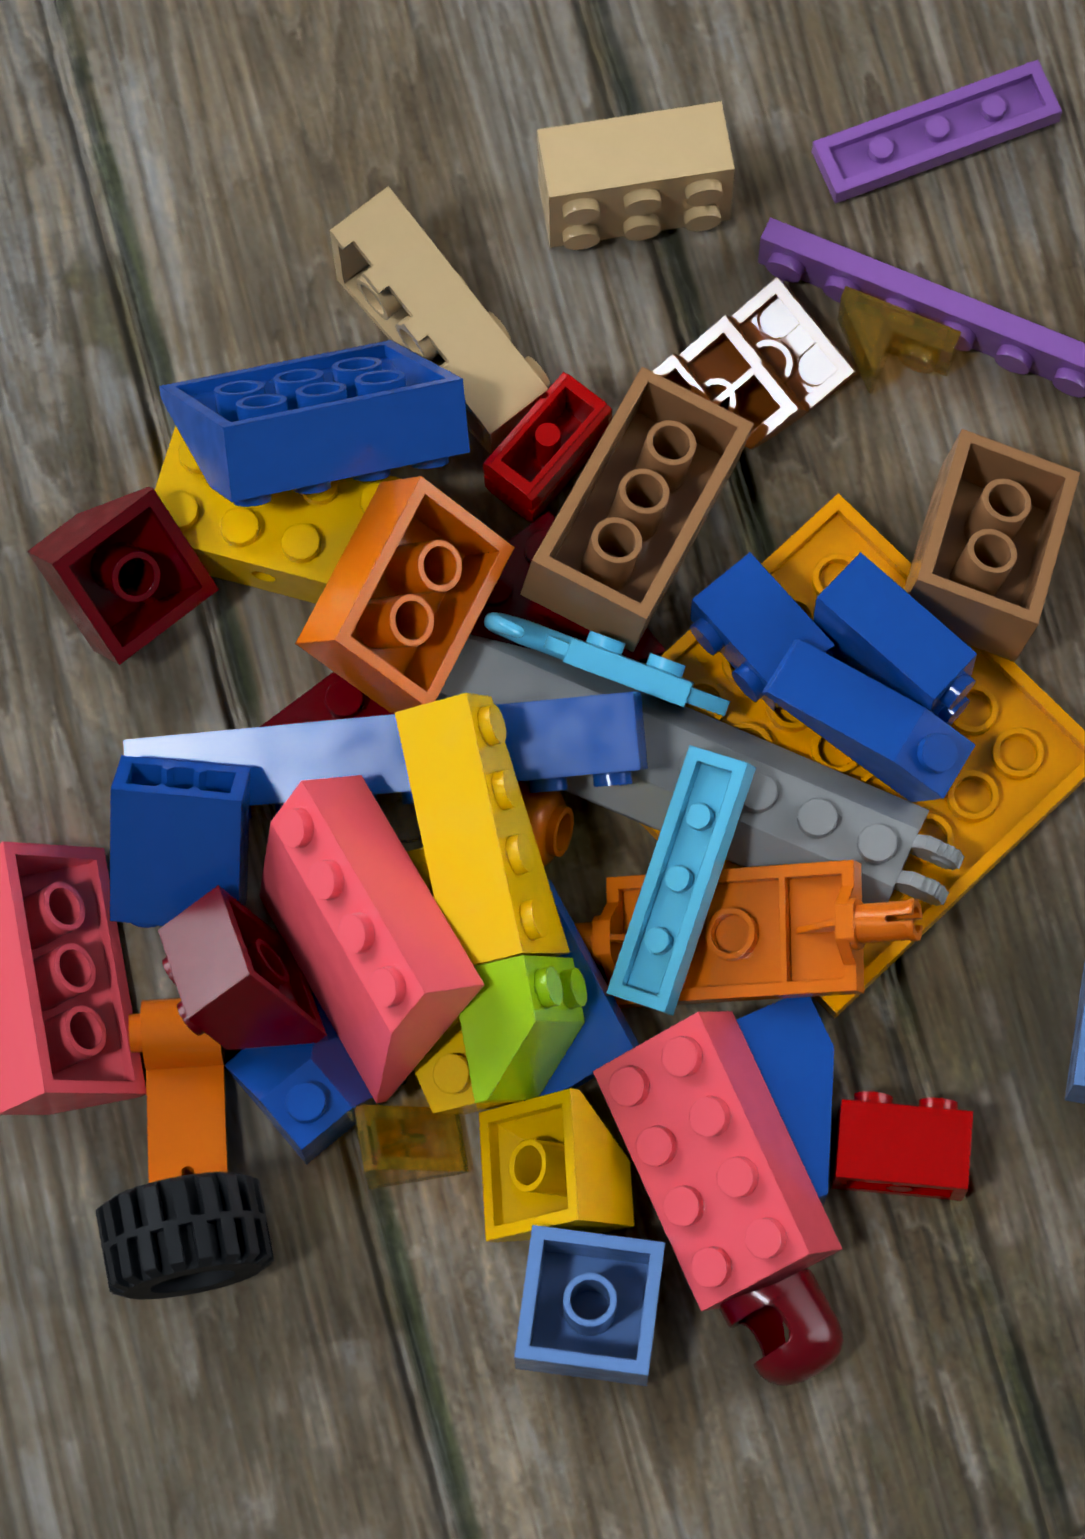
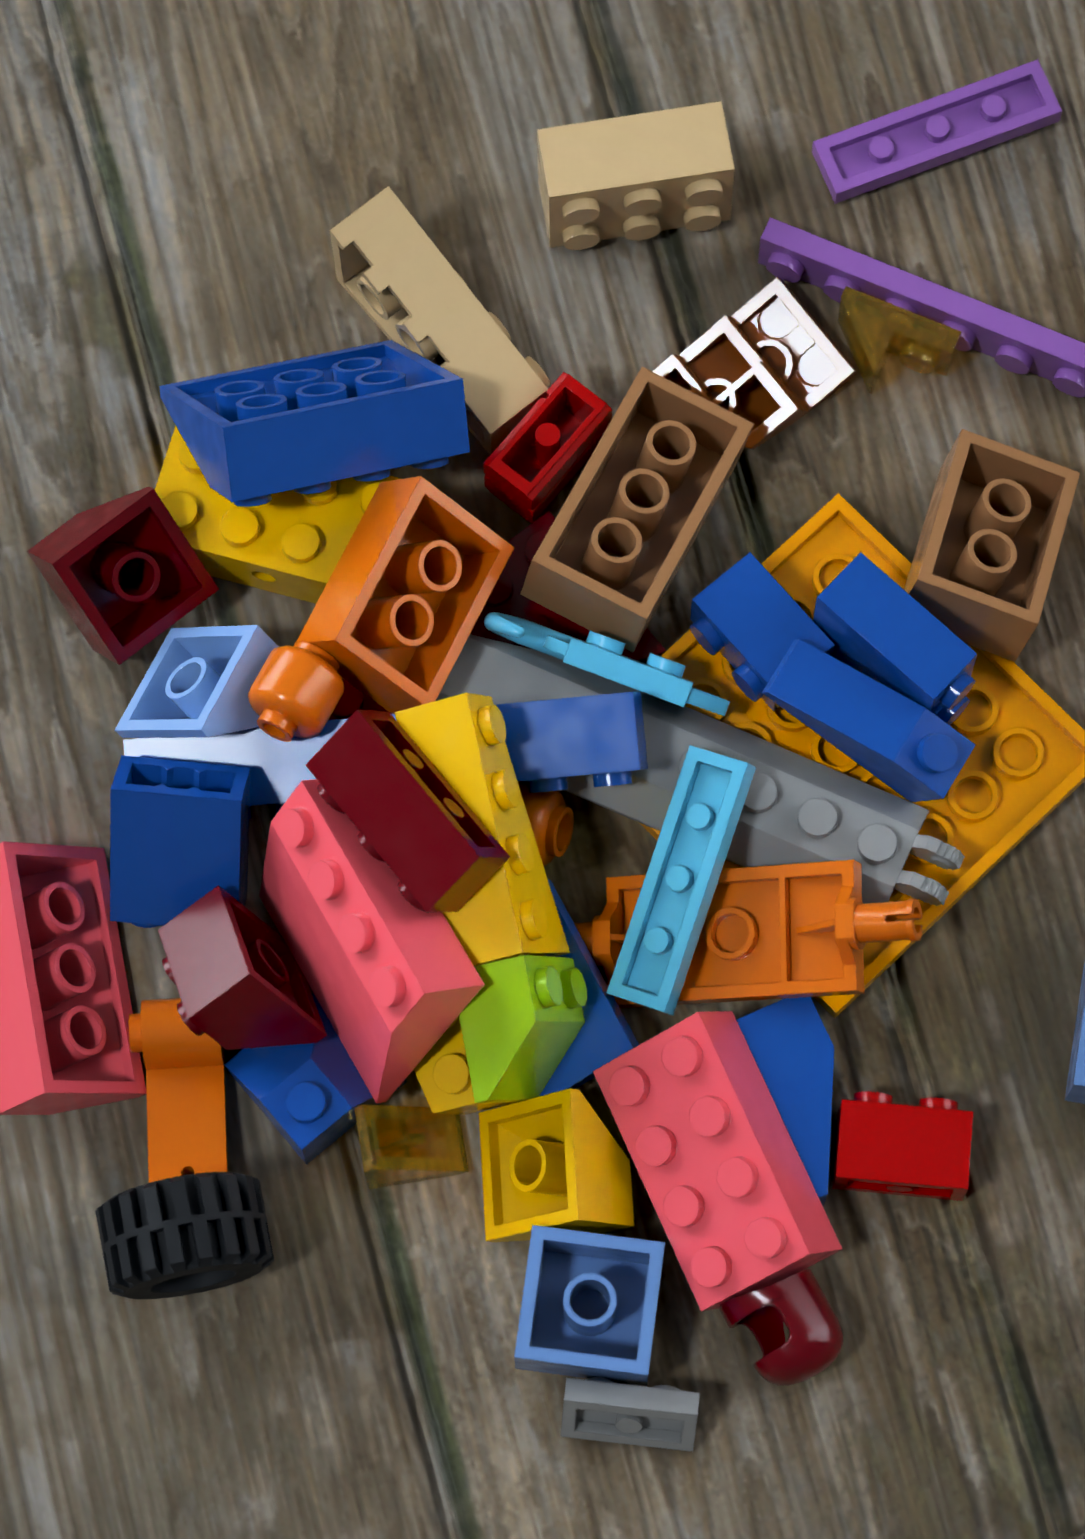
(198, 684): none -> light blue slope
(296, 691): none -> orange head
(406, 812): none -> dark red brick
(630, 1413): none -> light grey plate

